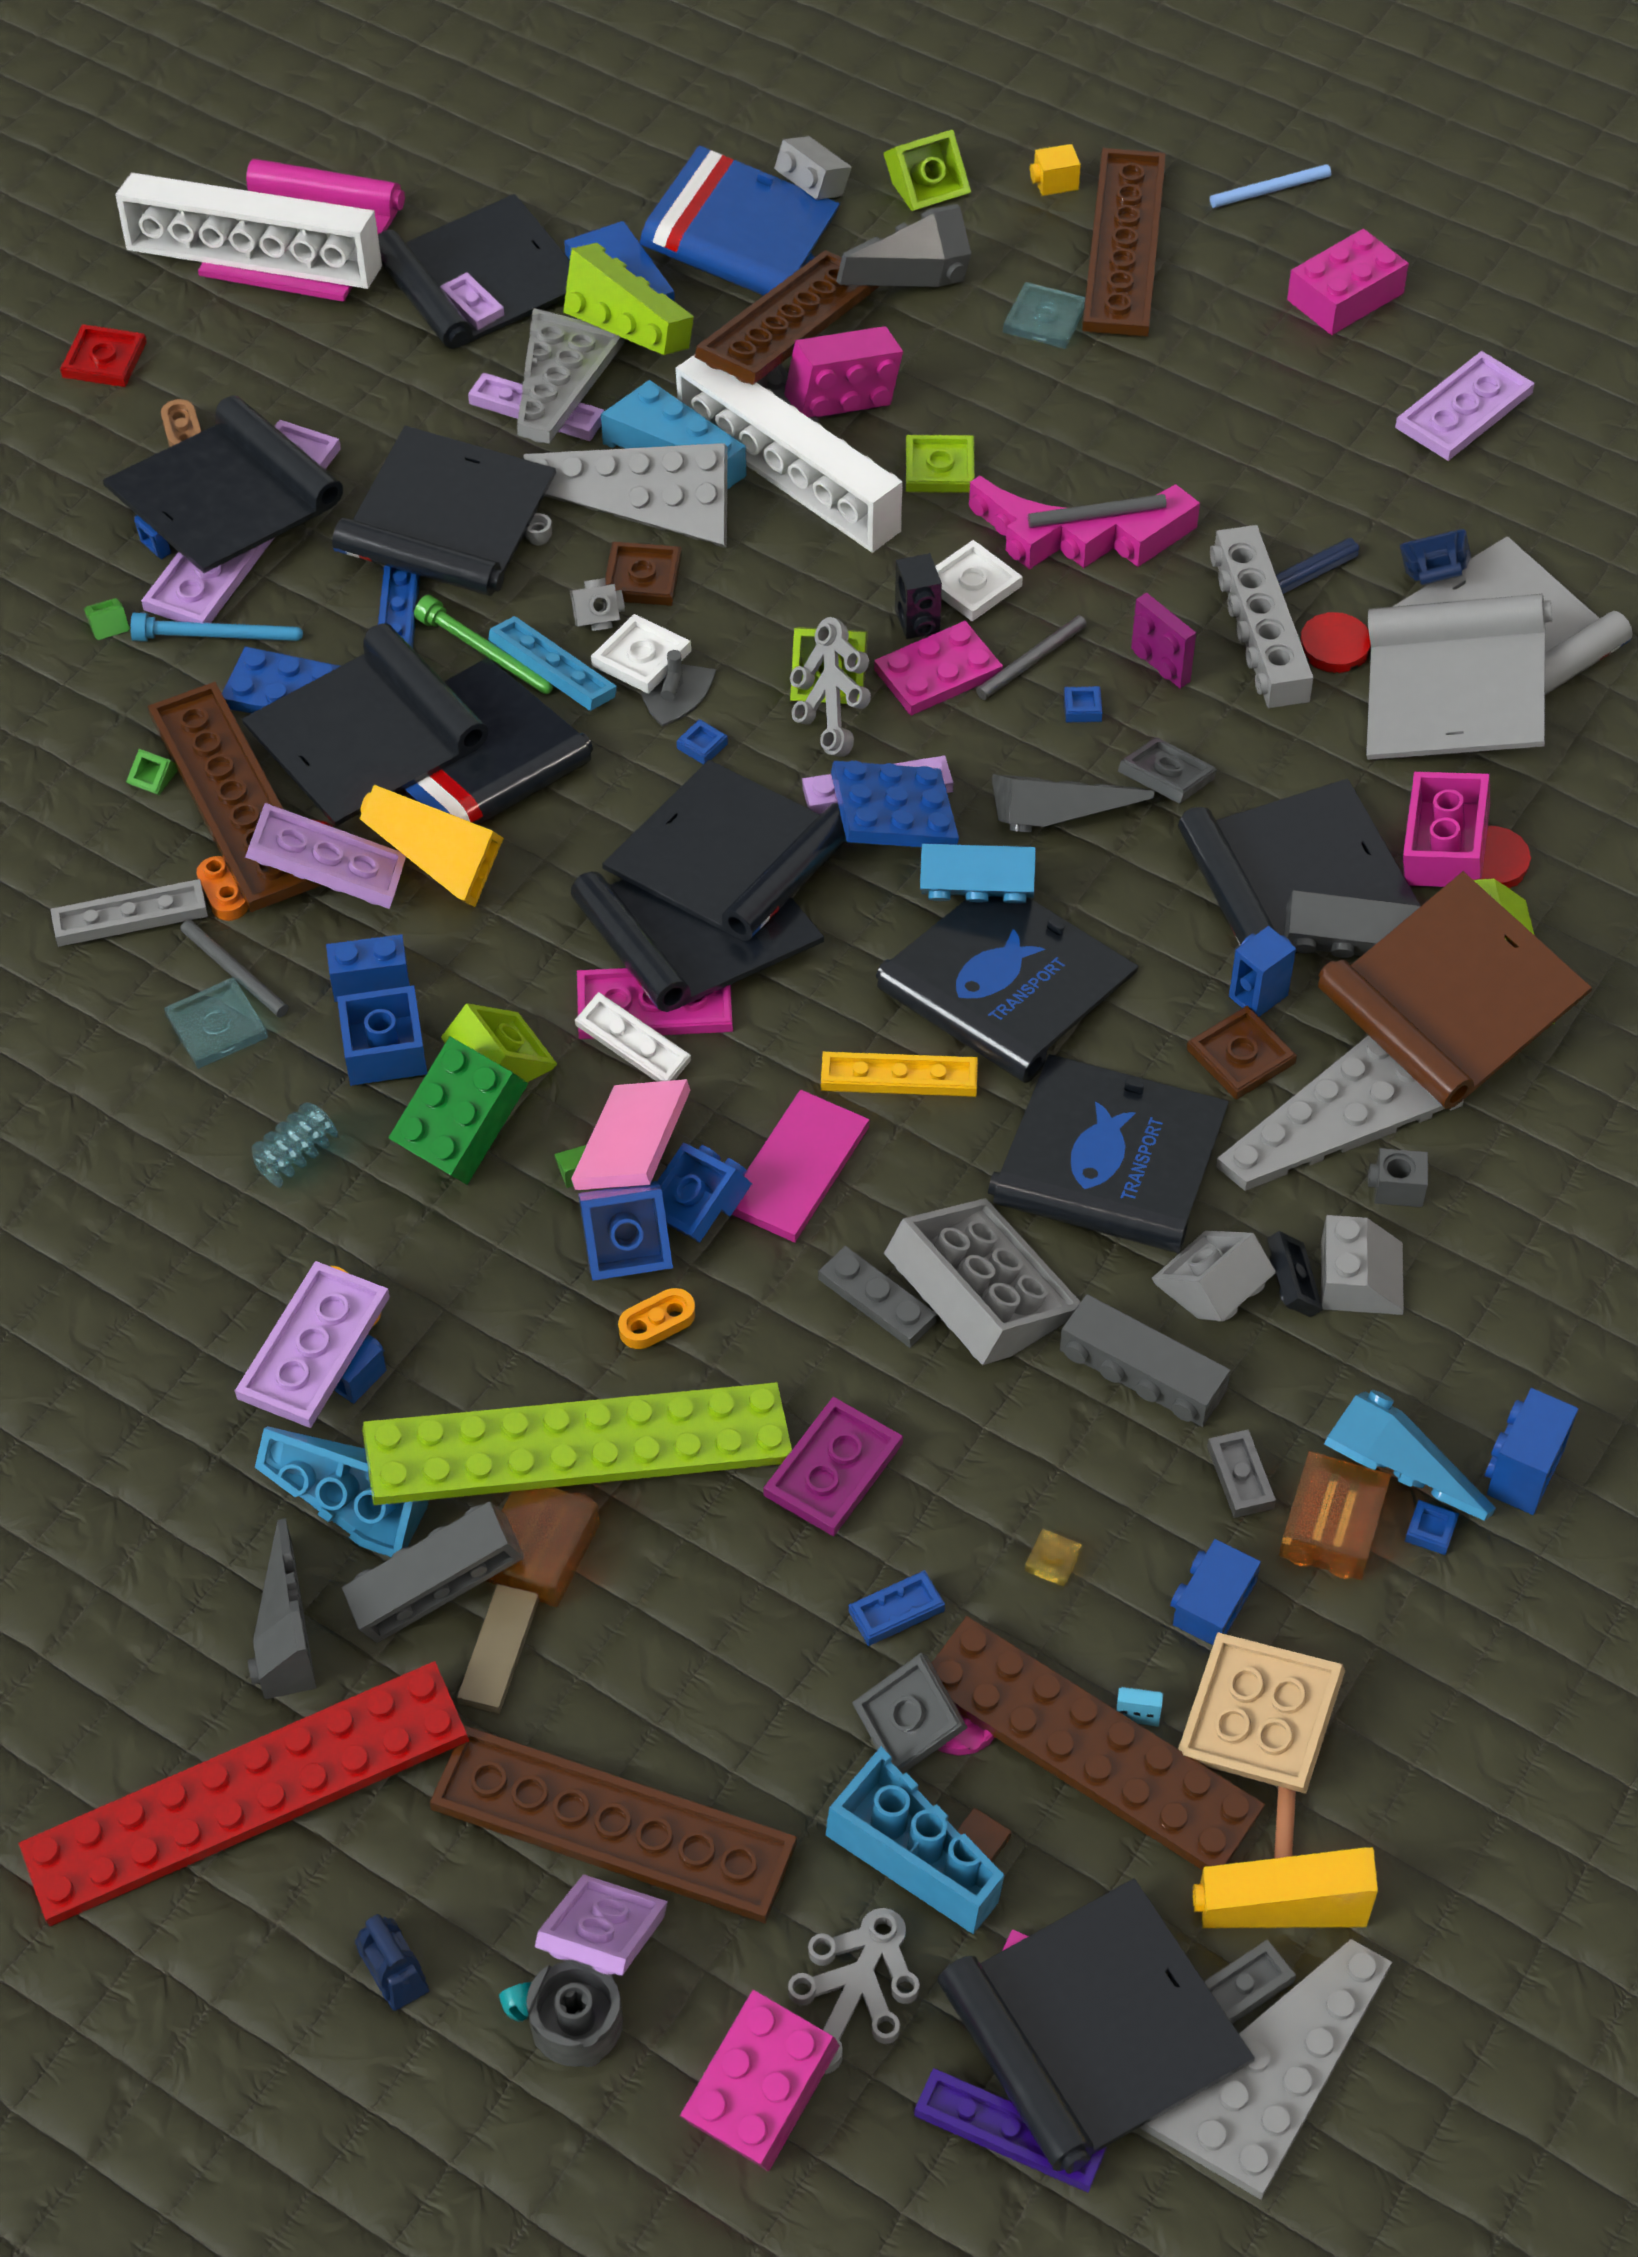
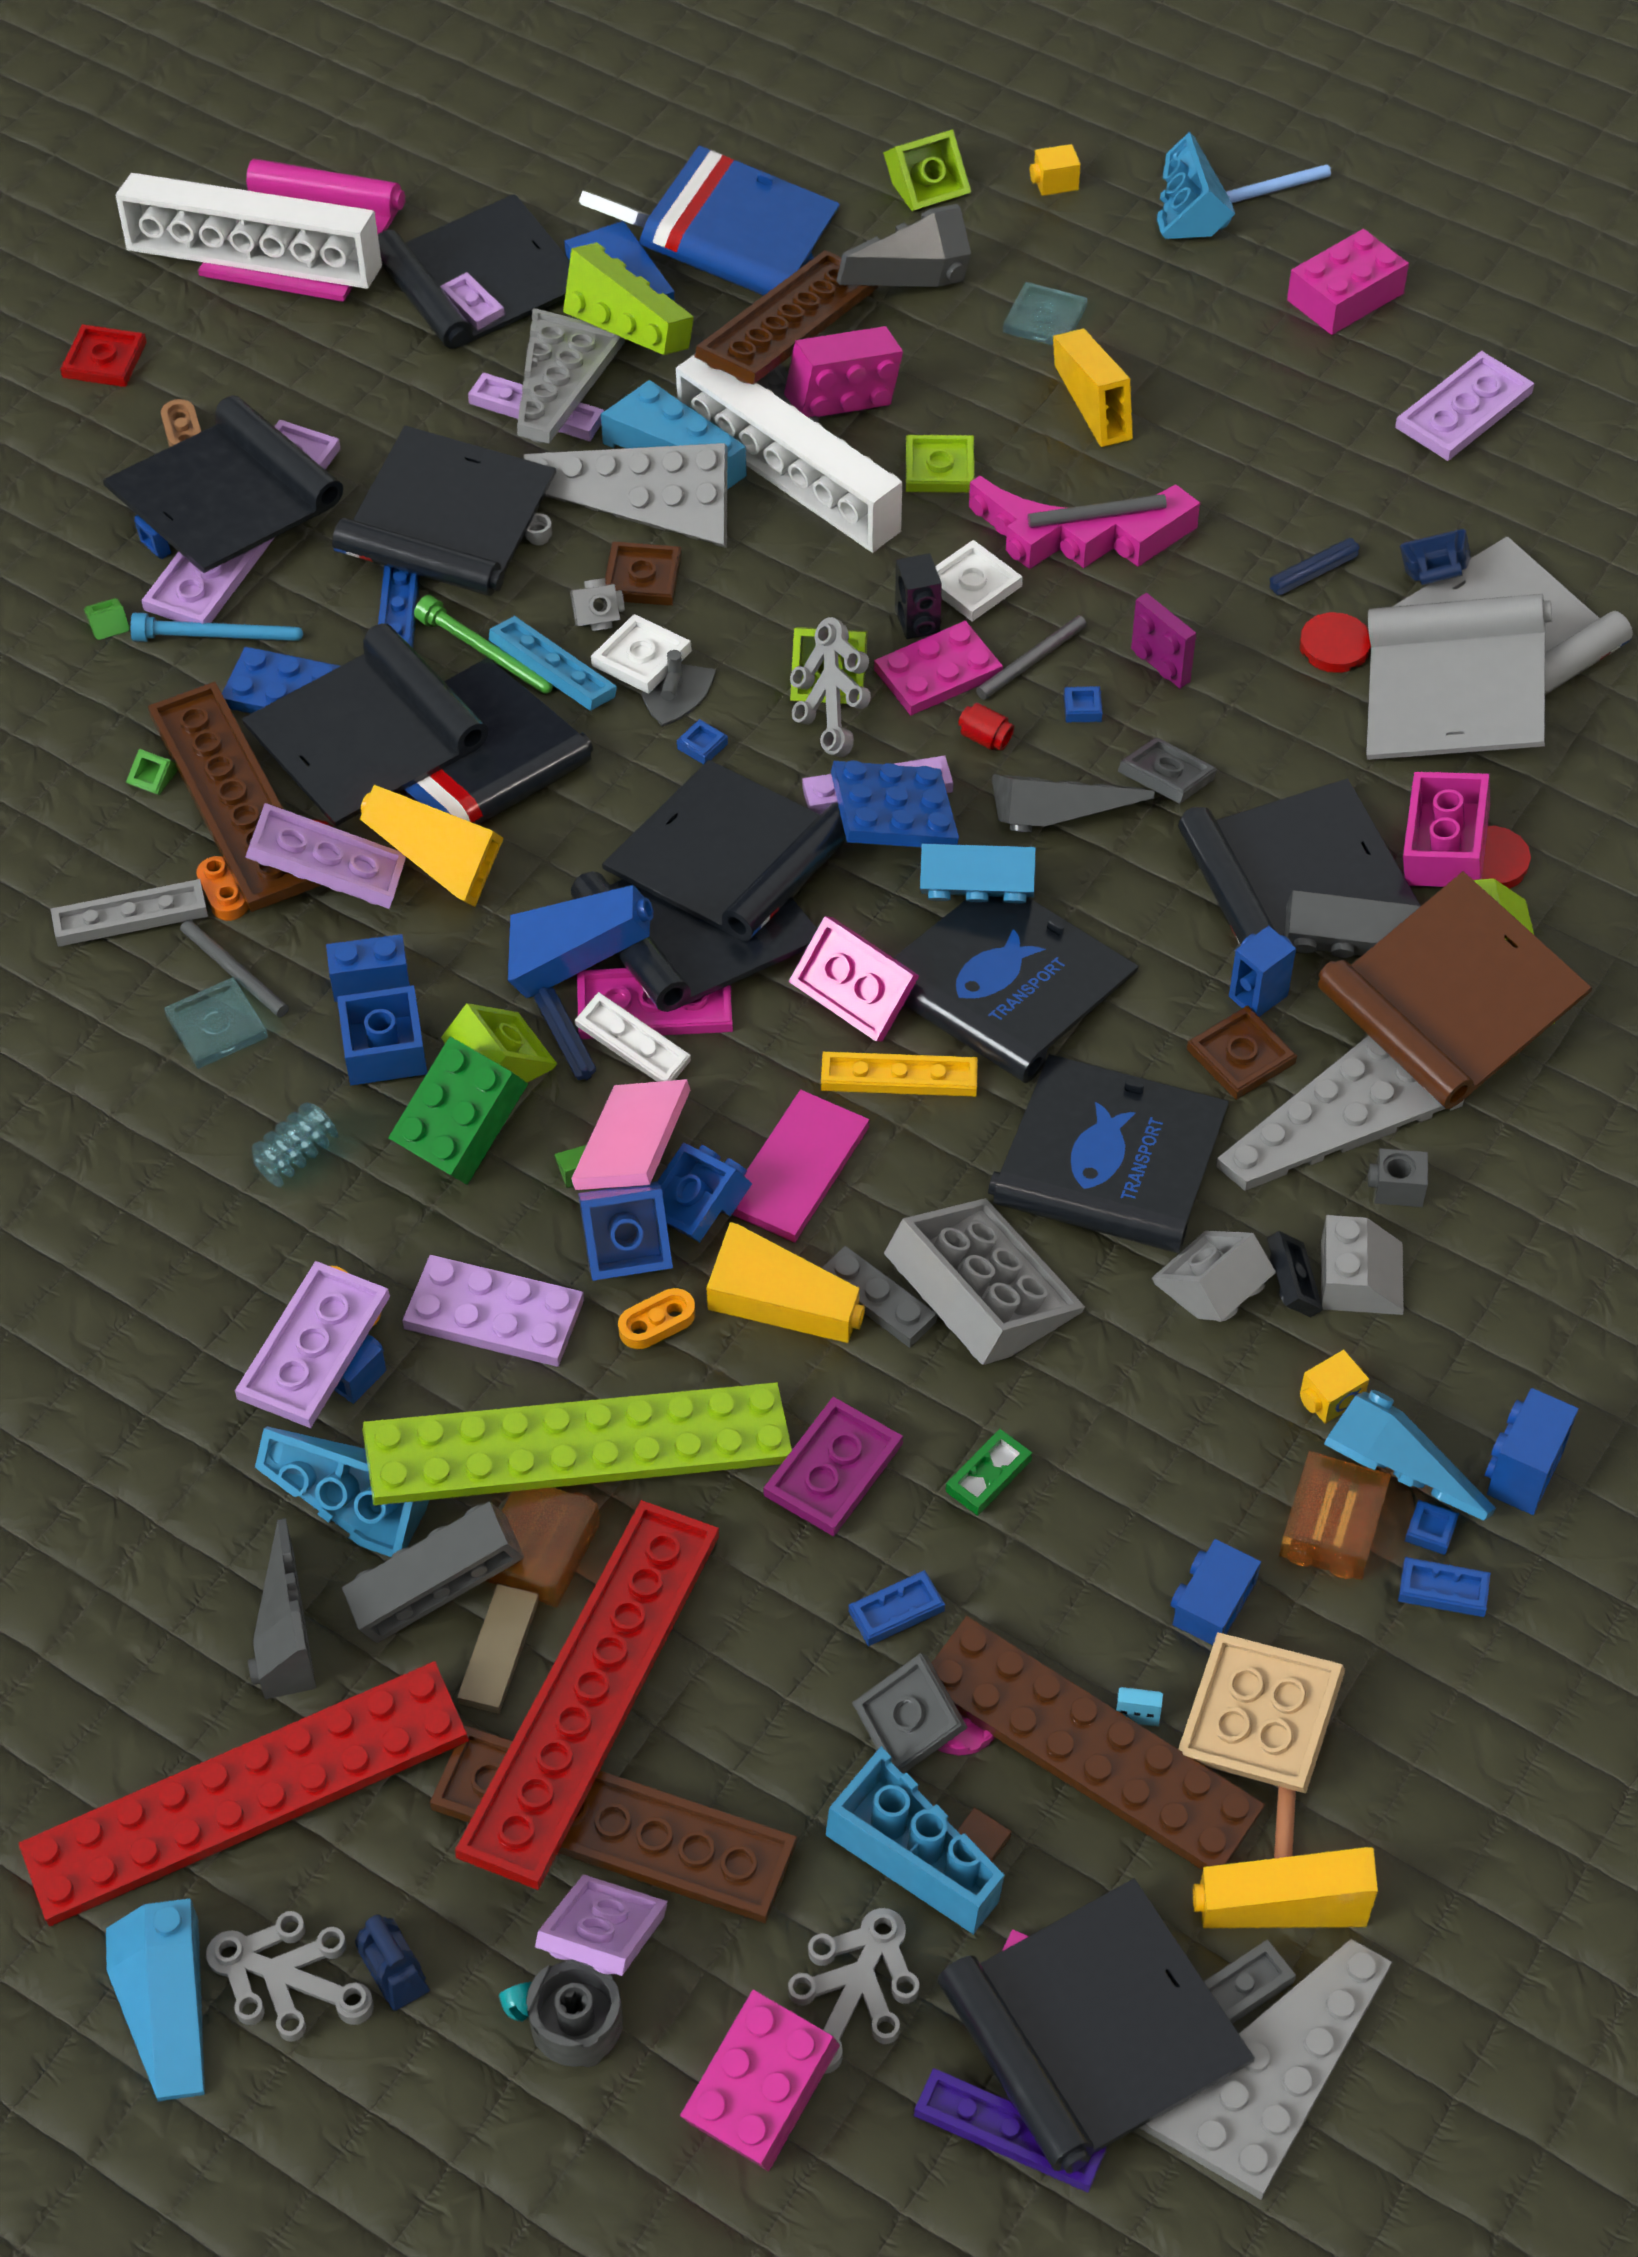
(158, 1986): none -> dark azure wedge
(284, 1972): none -> light grey plant
(493, 1310): none -> lavender plate
(565, 1033): none -> dark blue axle
(574, 935): none -> blue slope
(587, 1696): none -> red plate
(614, 209): none -> white tile
(781, 1289): none -> yellow slope
(812, 167): light grey brick -> none
(853, 978): none -> plate
(986, 727): none -> red brick
(988, 1472): none -> green piece
(1053, 1557): clear yellow plate -> none
(1095, 385): none -> yellow slope
(1124, 242): reddish brown plate -> none
(1144, 1360): dark grey brick -> none
(1193, 195): none -> dark azure wedge
(1241, 1473): flat silver plate -> none
(1261, 617): light grey brick -> none
(1332, 1386): none -> yellow brick
(1444, 1587): none -> blue plate

